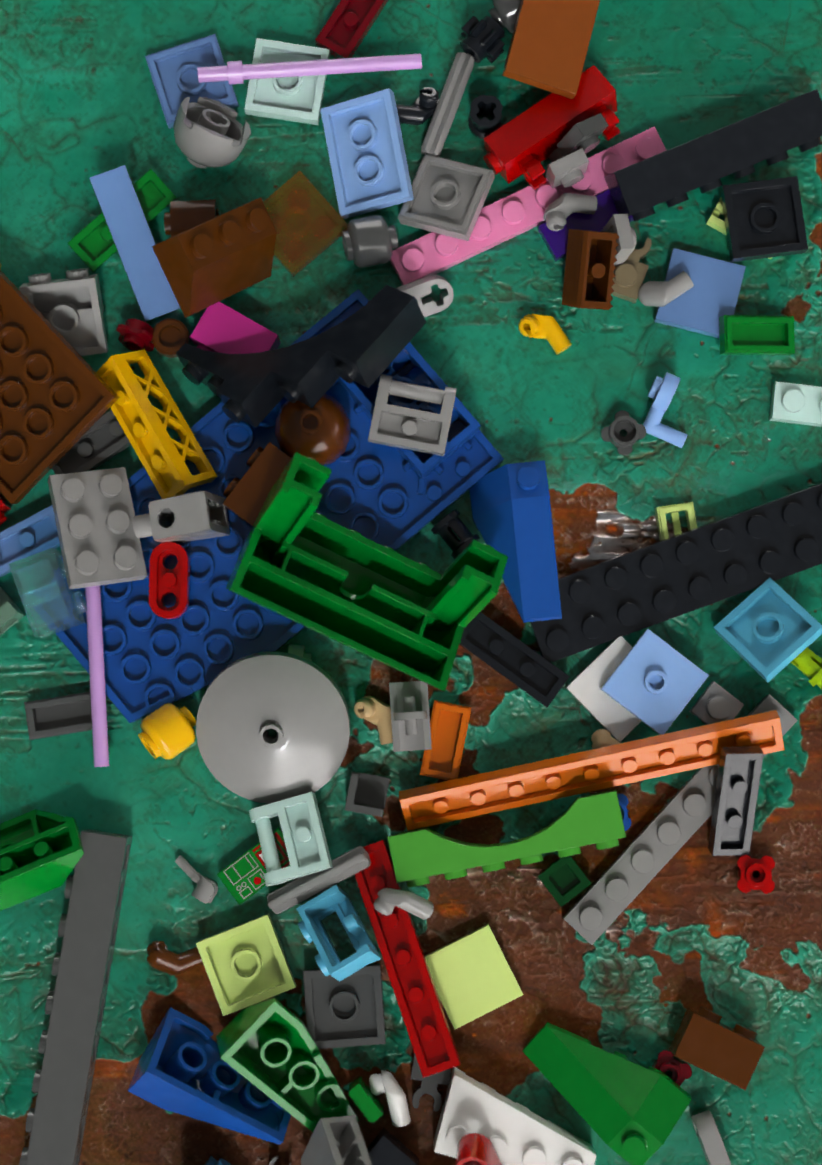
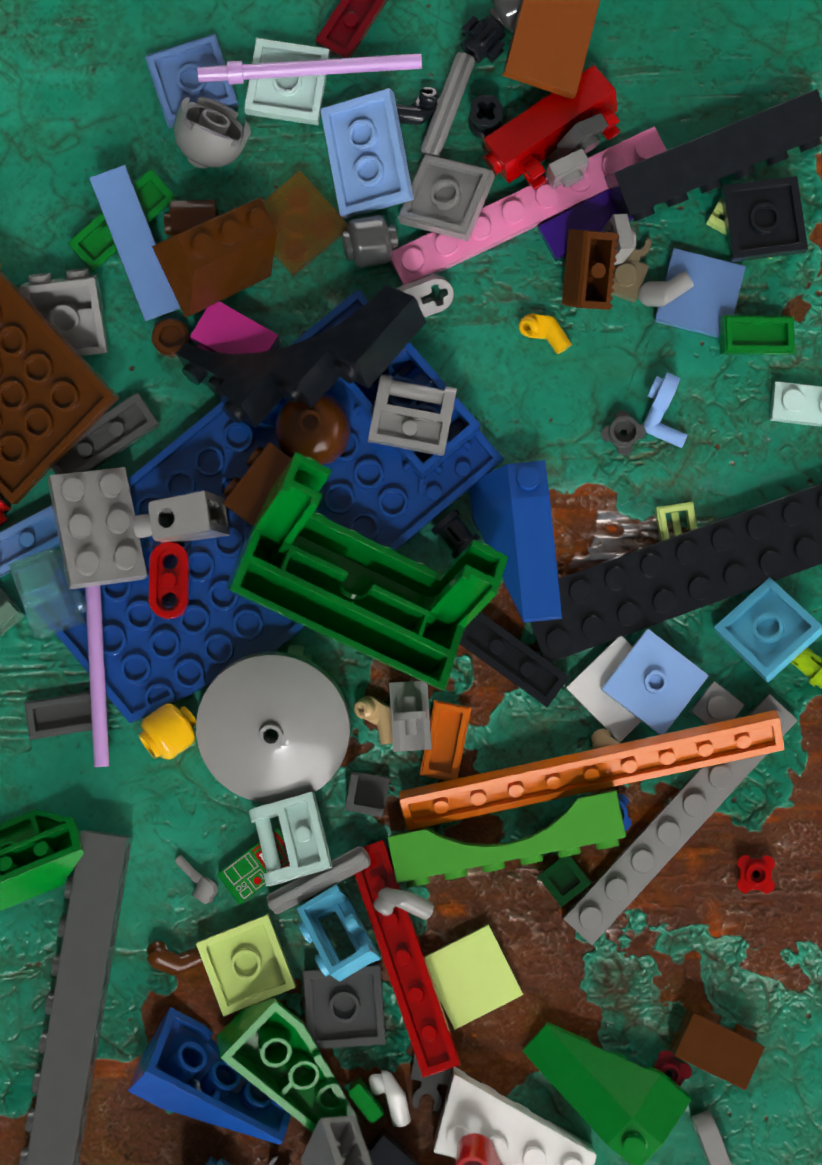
(136, 335): dark red plate -> none
(147, 425): yellow fence -> none
(565, 205): light grey arm -> none
(735, 800): plate -> none

